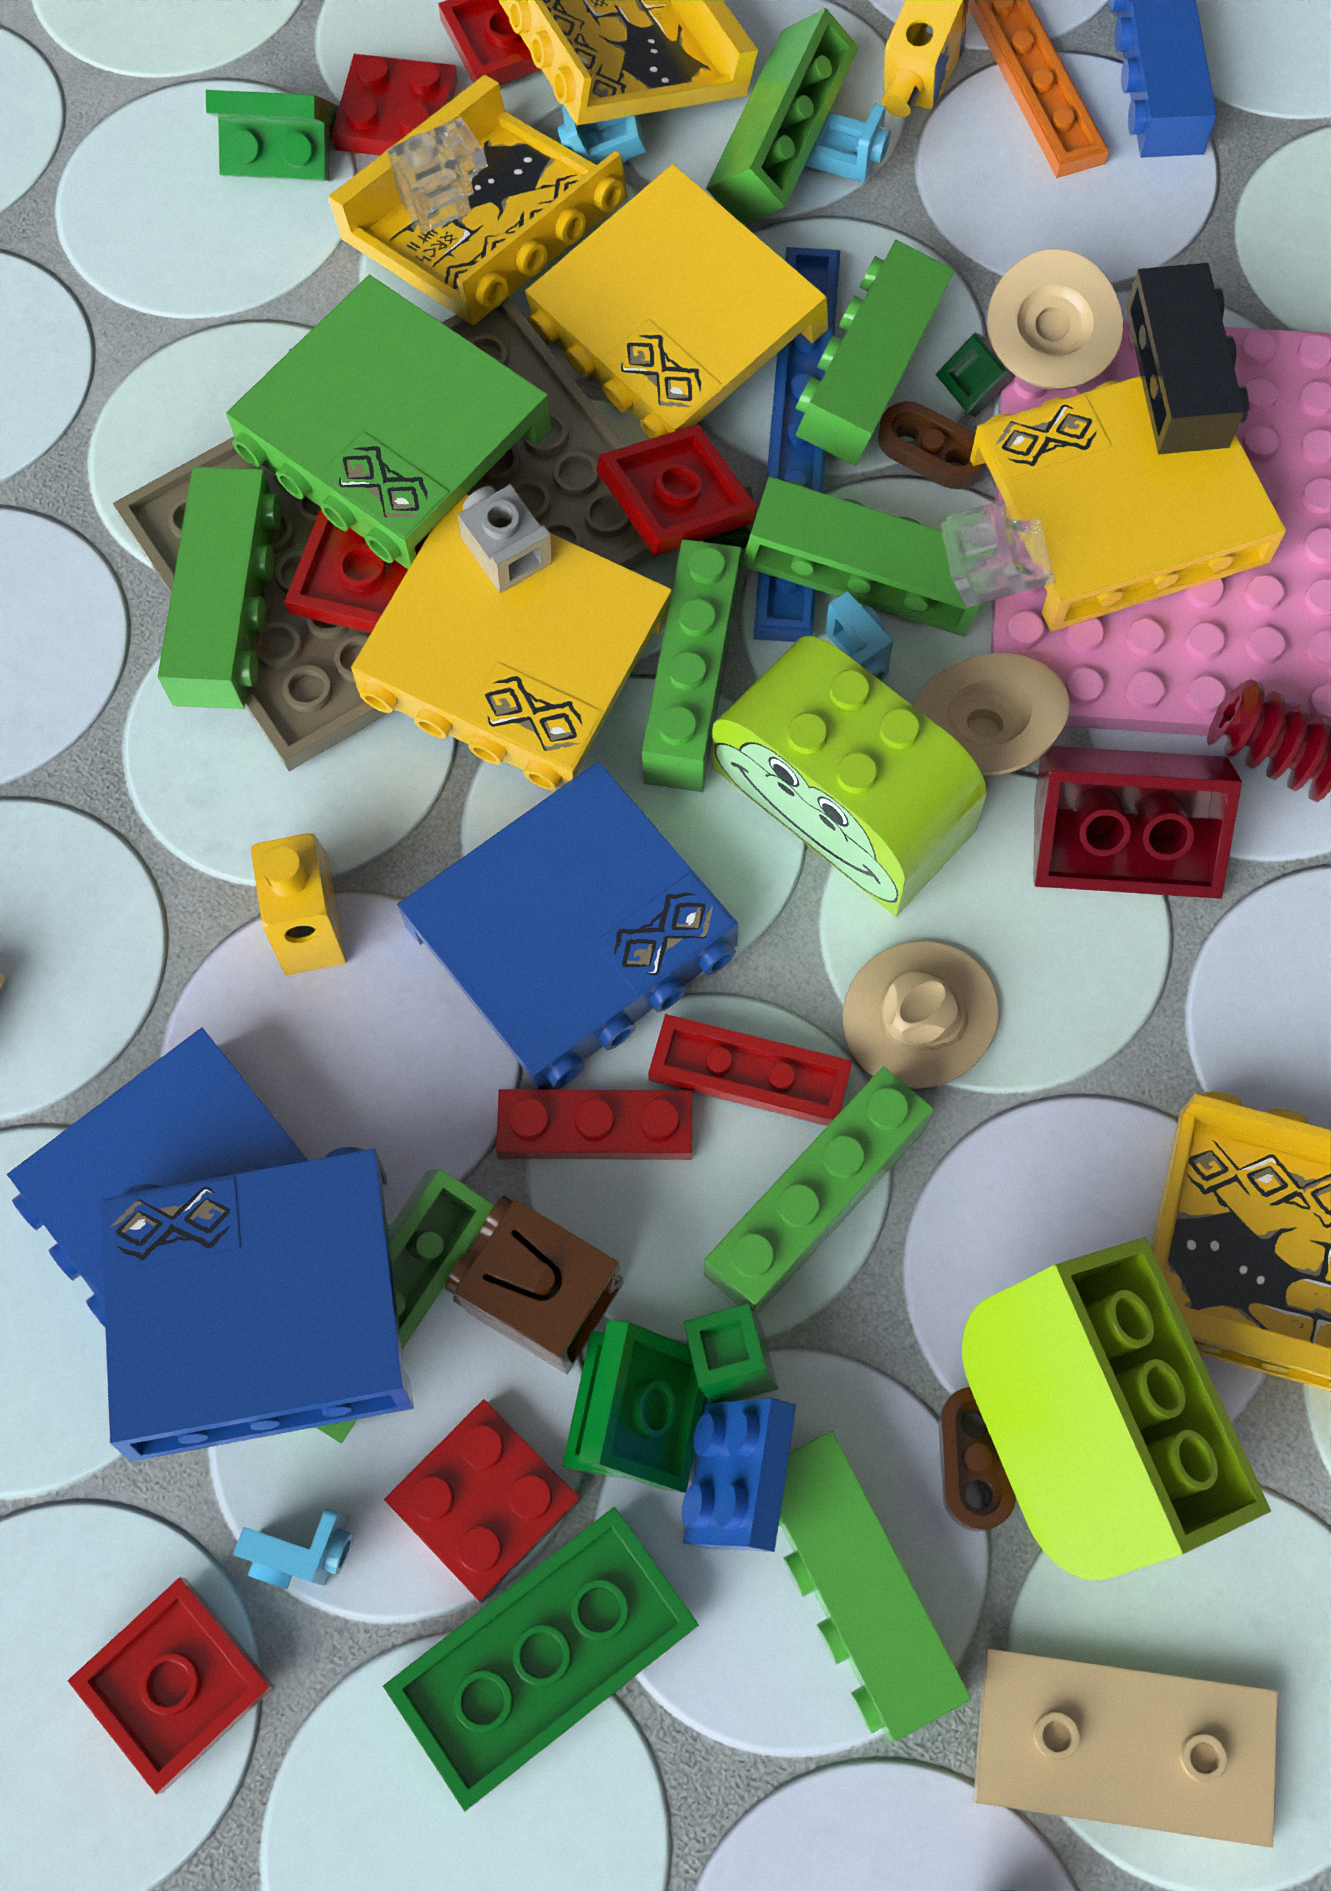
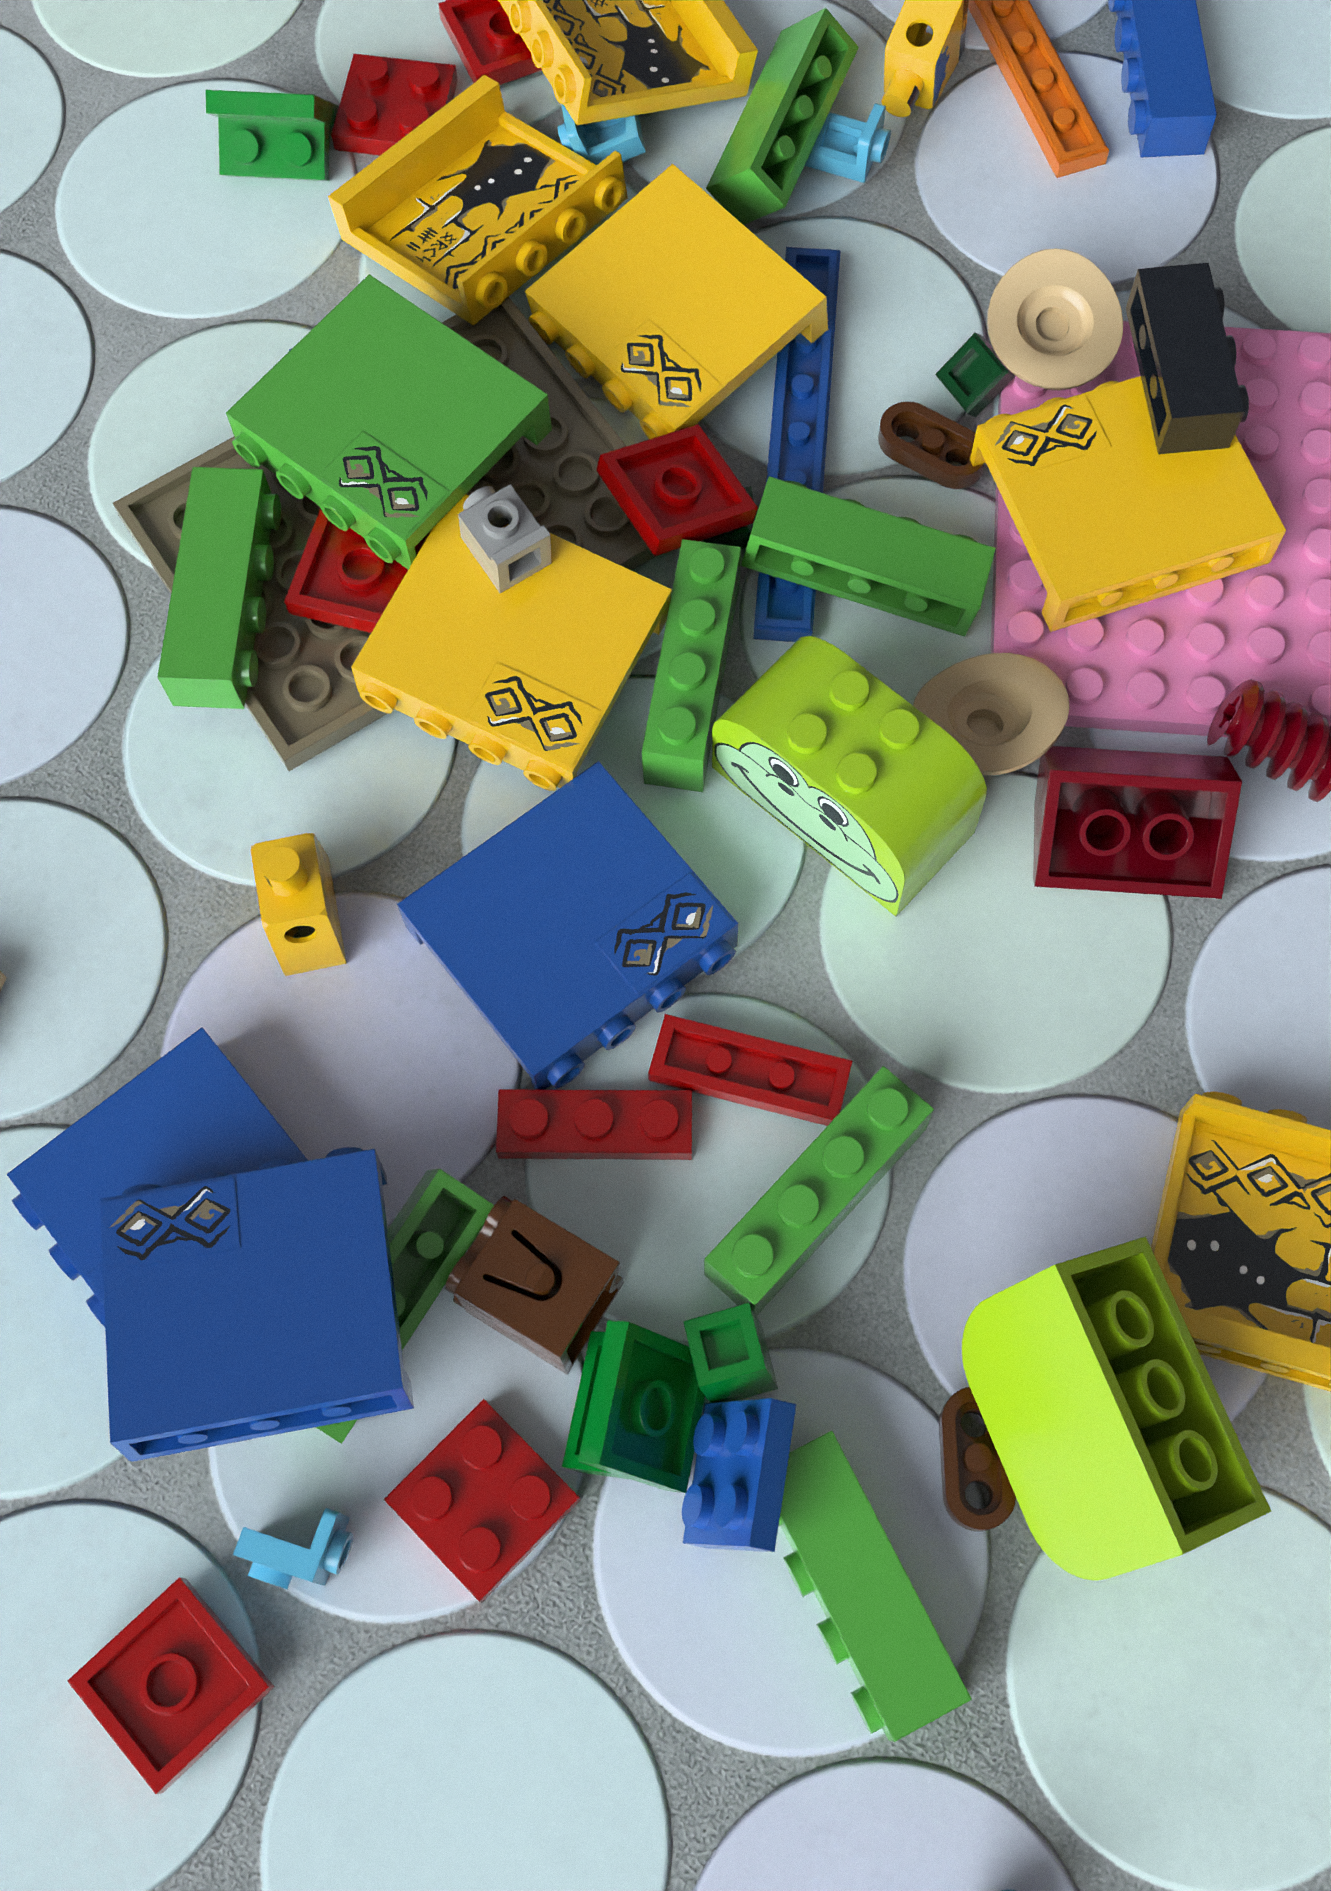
(436, 173): clear brick -> none
(539, 1658): green plate -> none
(859, 634): medium azure bracket -> none
(874, 352): bright green brick -> none
(920, 1013): tan hat -> none
(995, 554): clear brick -> none
(1127, 1747): tan plate -> none

